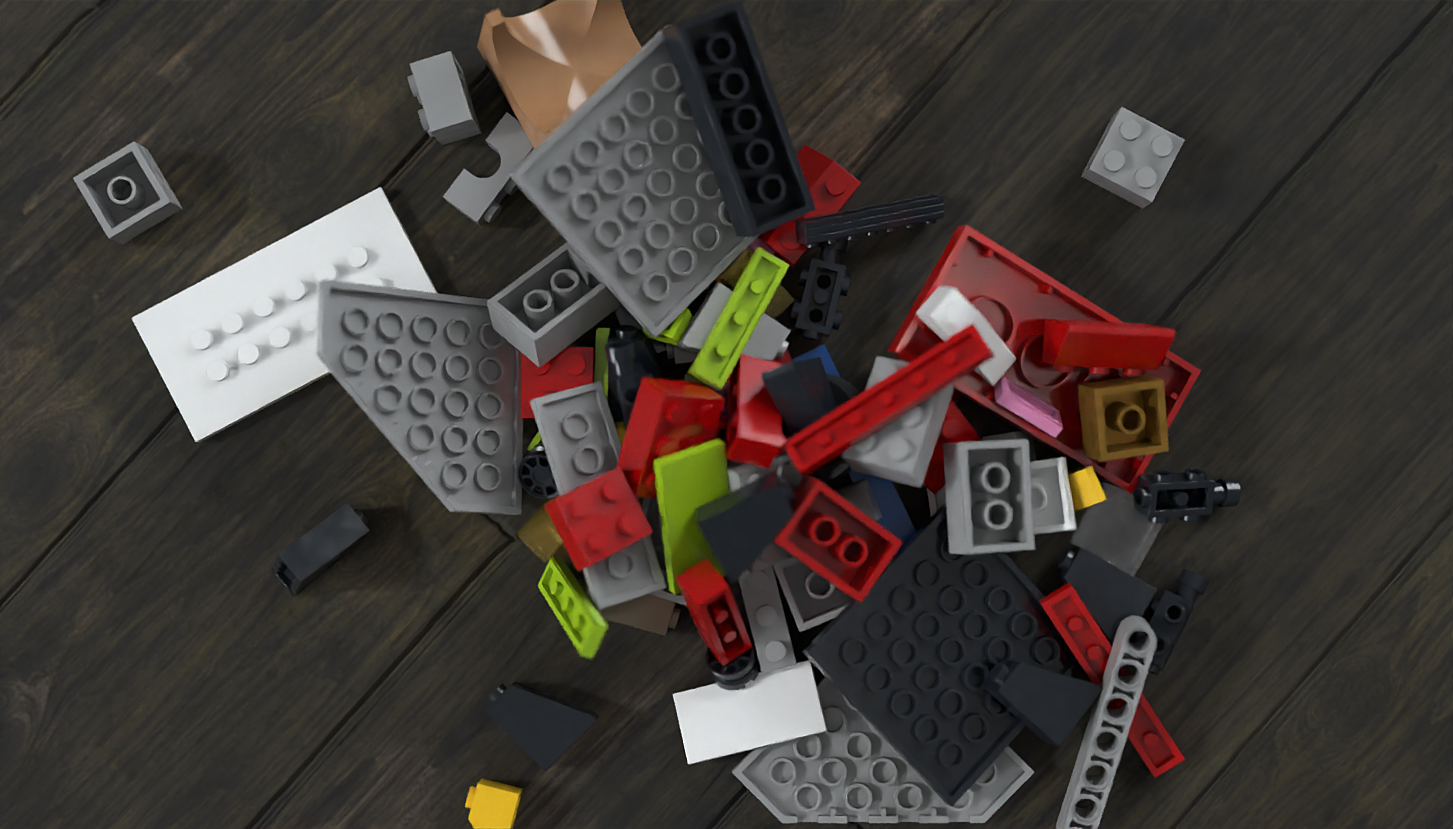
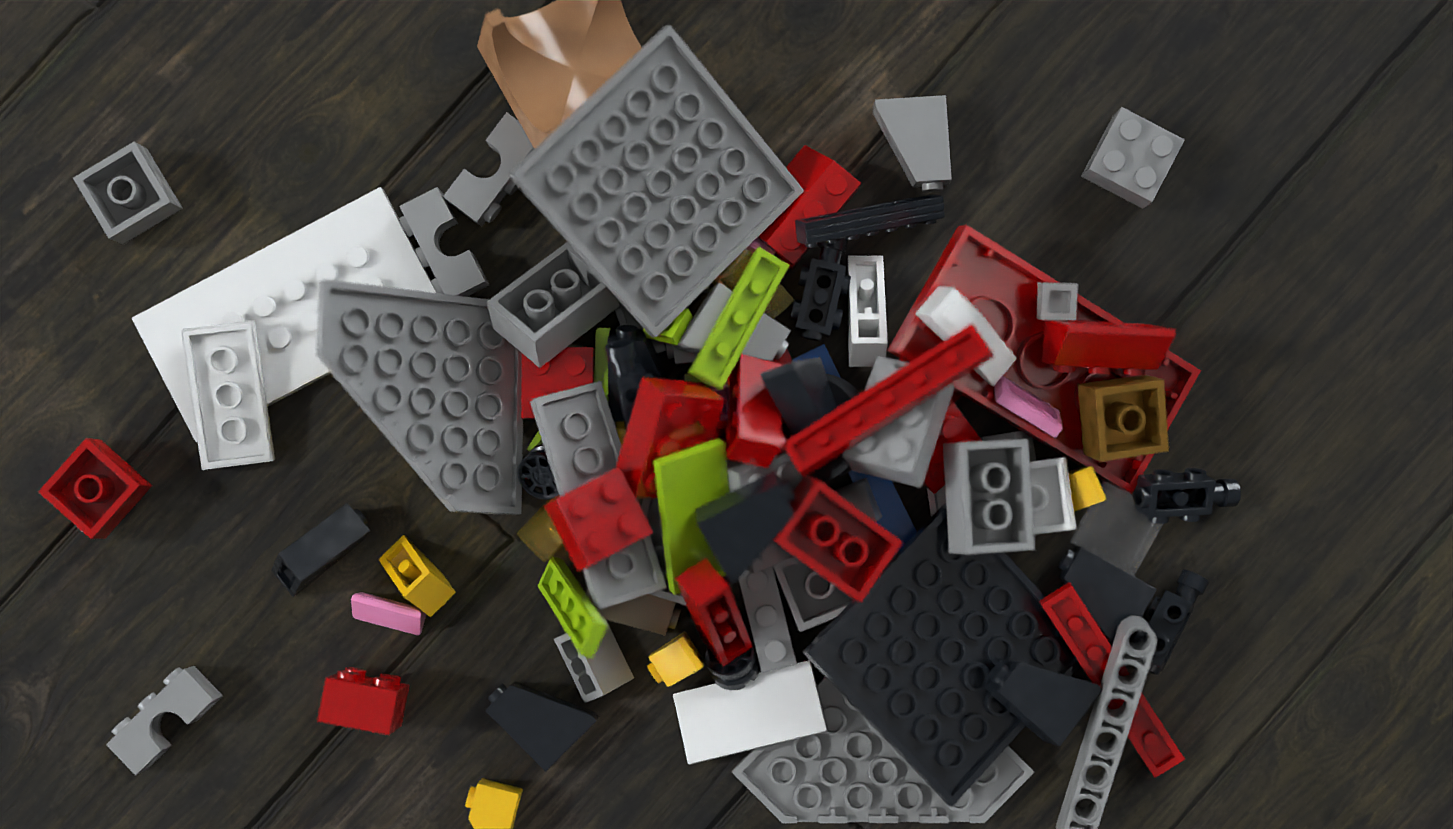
(95, 488): none -> red brick
(140, 740): none -> light grey arch
(228, 394): none -> white tile
(363, 701): none -> red brick
(387, 613): none -> bright pink slope
(416, 576): none -> yellow slope
(427, 220): none -> light grey arch
(444, 98): light grey brick -> none
(597, 674): none -> light grey brick
(675, 660): none -> yellow slope
(738, 119): black brick -> none
(866, 311): none -> white slope
(918, 138): none -> light grey slope
(1056, 301): none -> light grey plate

